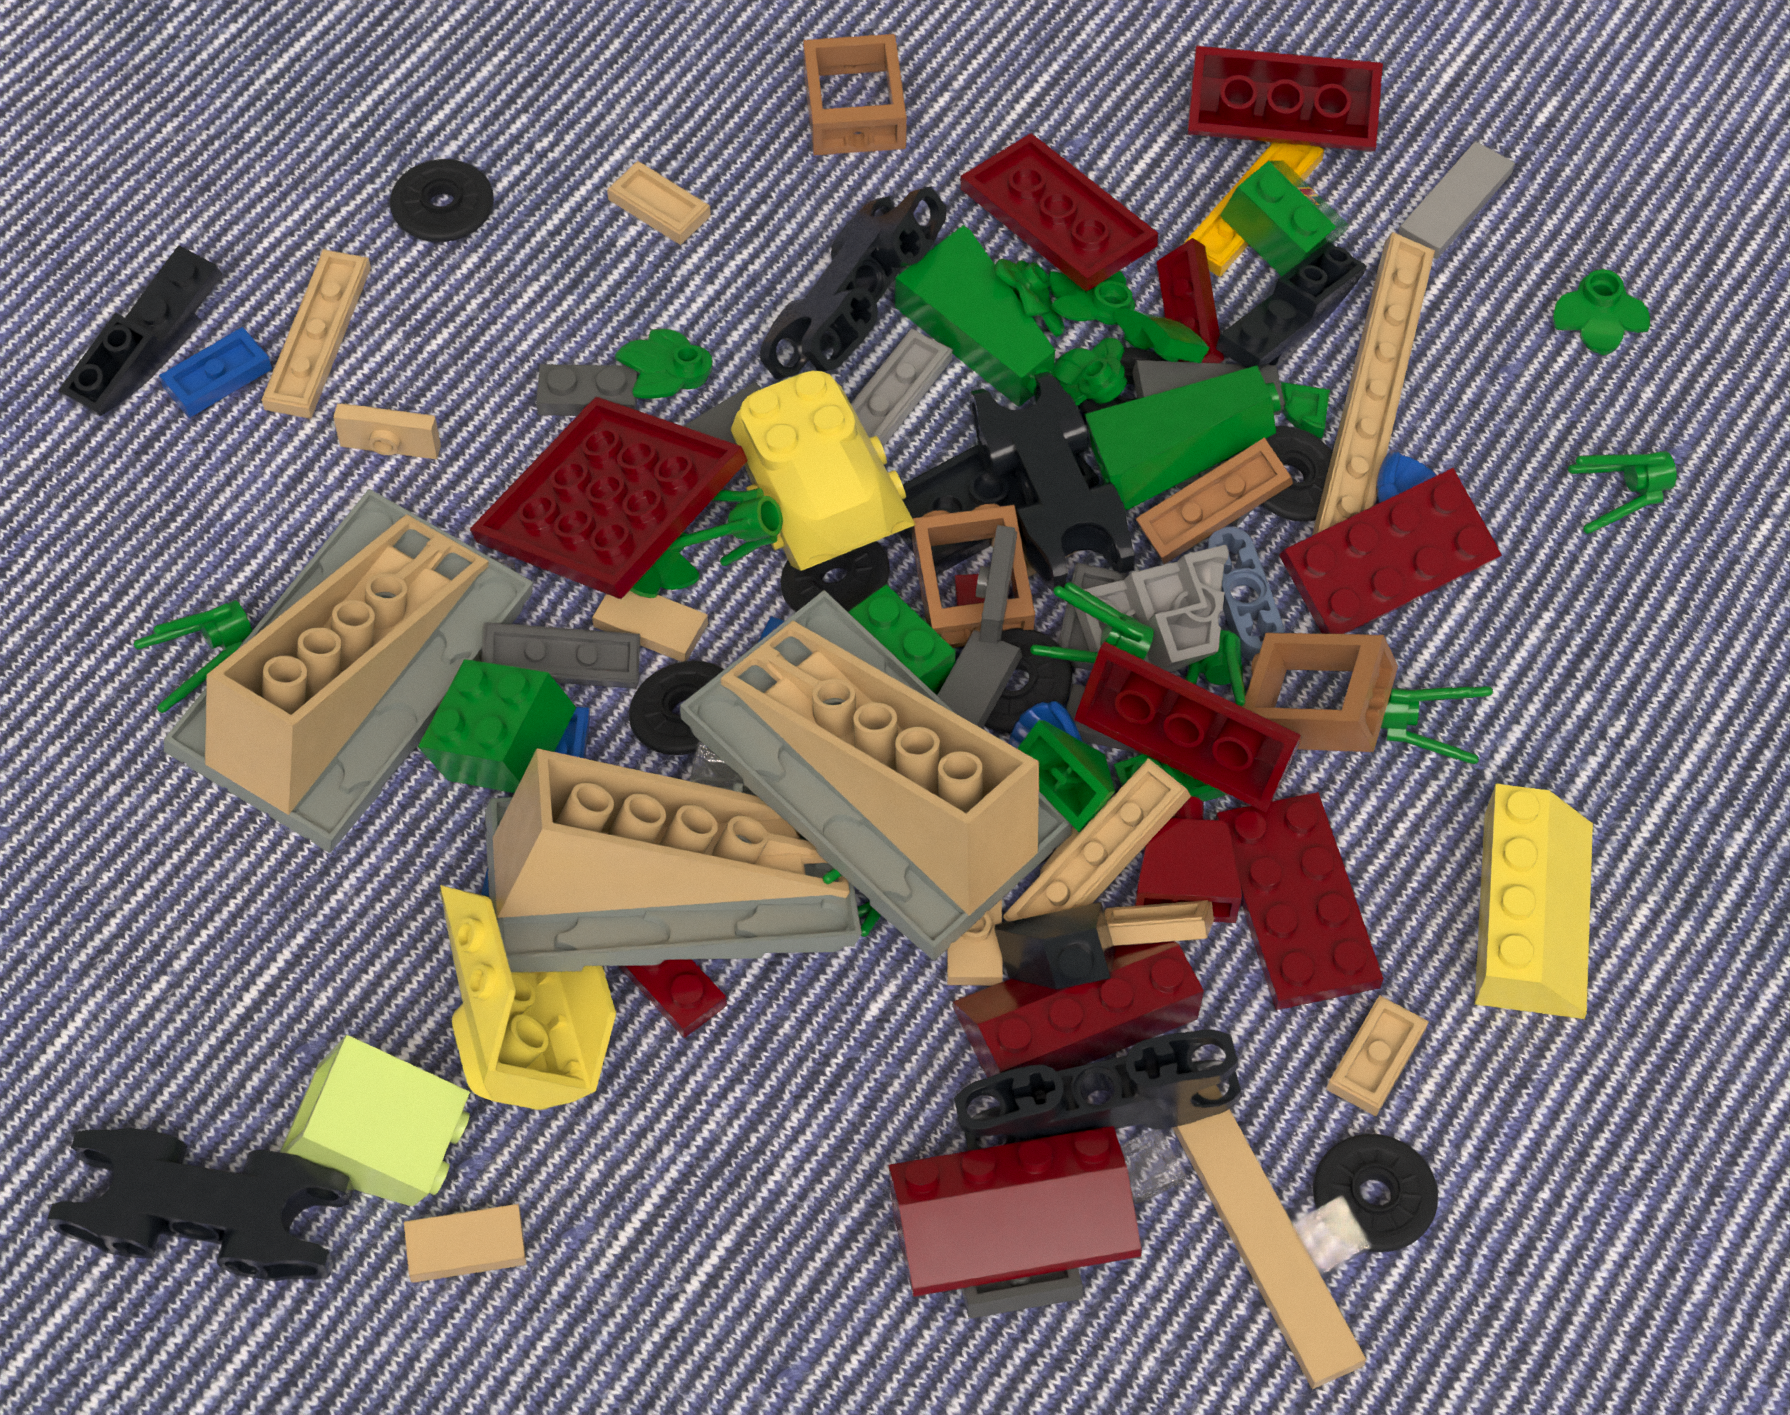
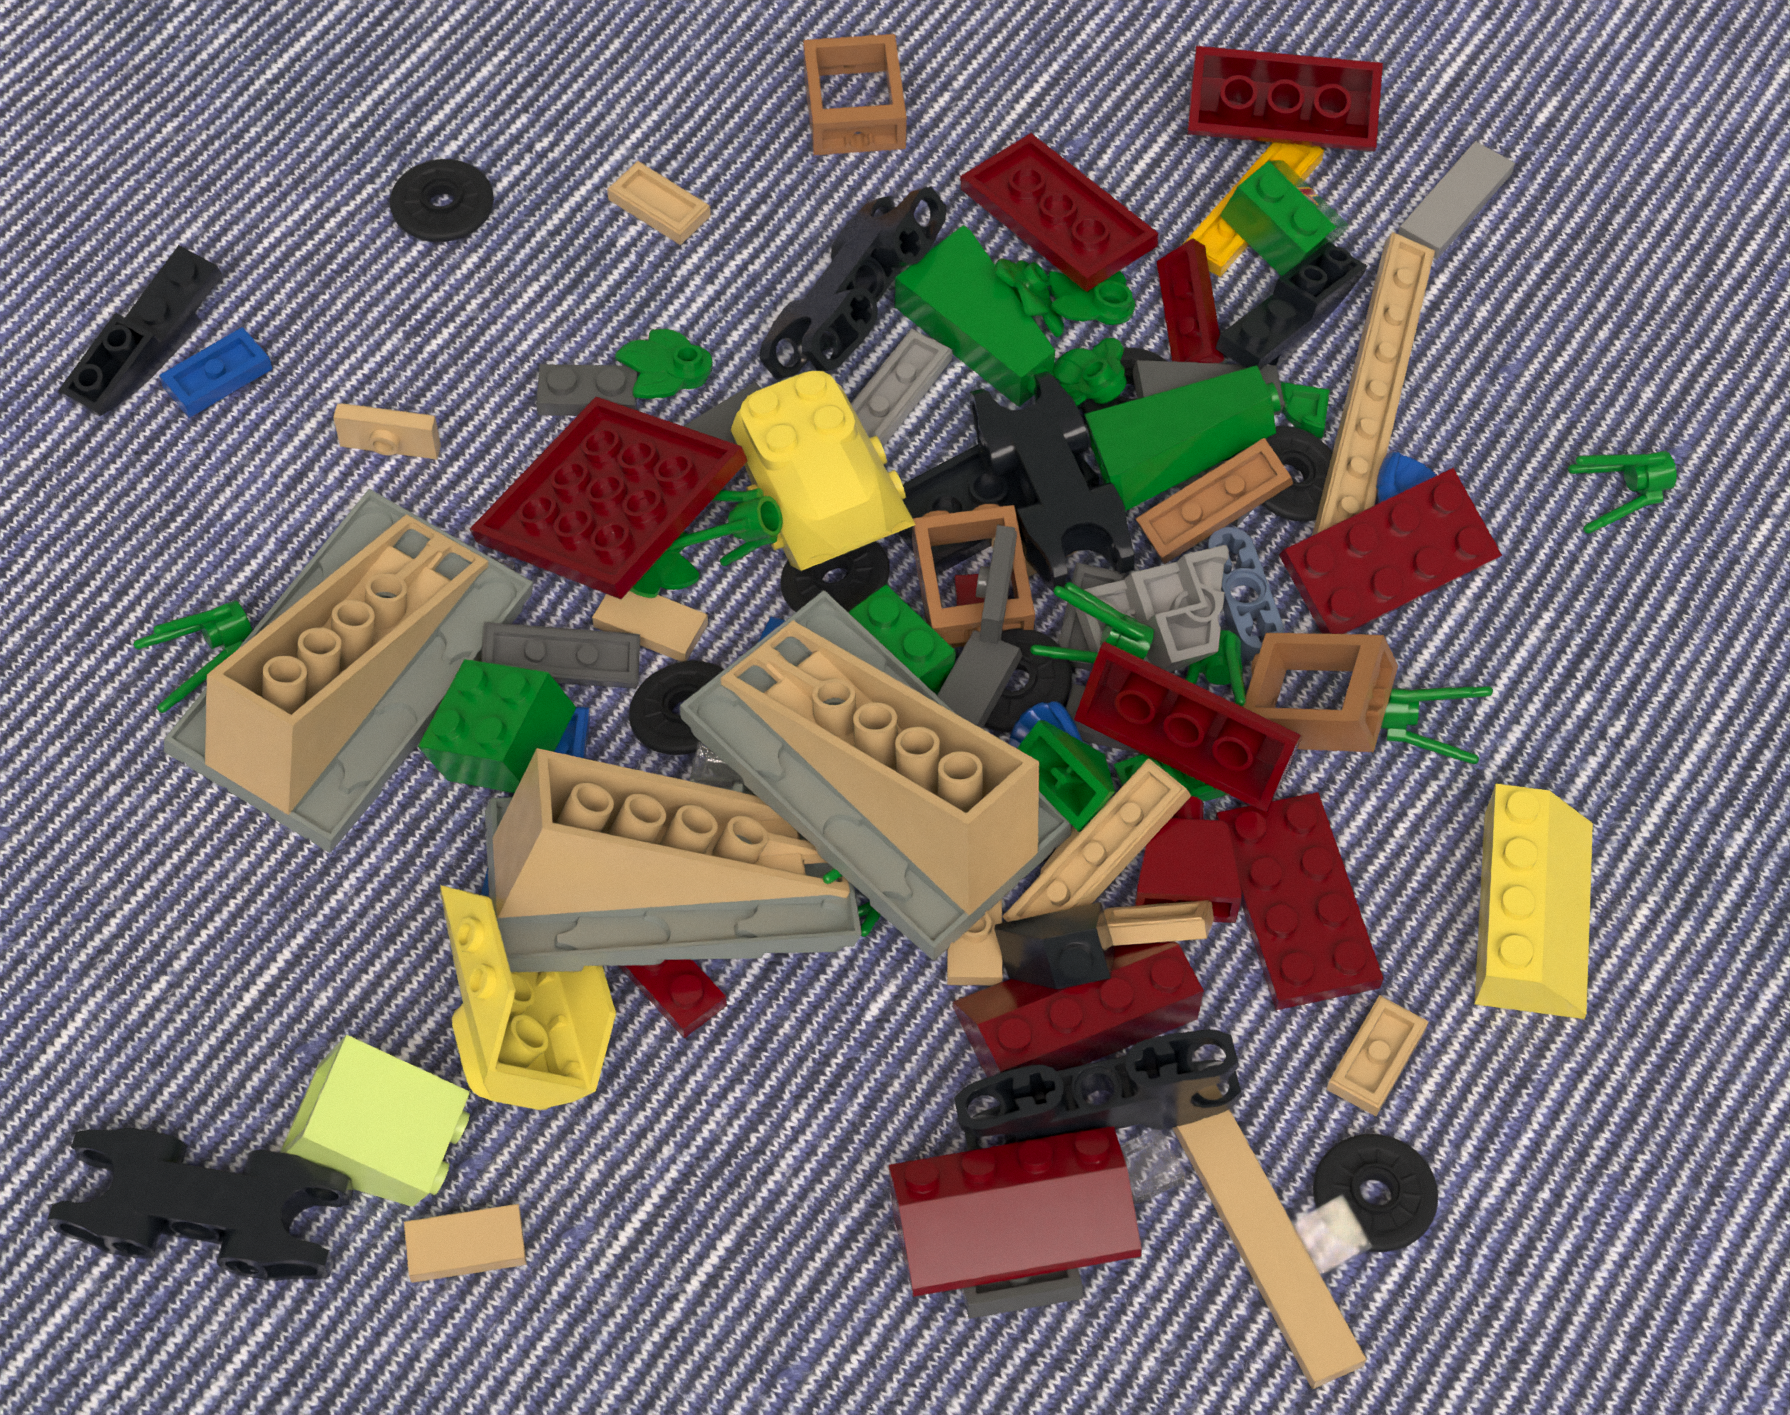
(316, 334): tan tile -> none
(1166, 336): green slope -> none
(1601, 312): green plate -> none

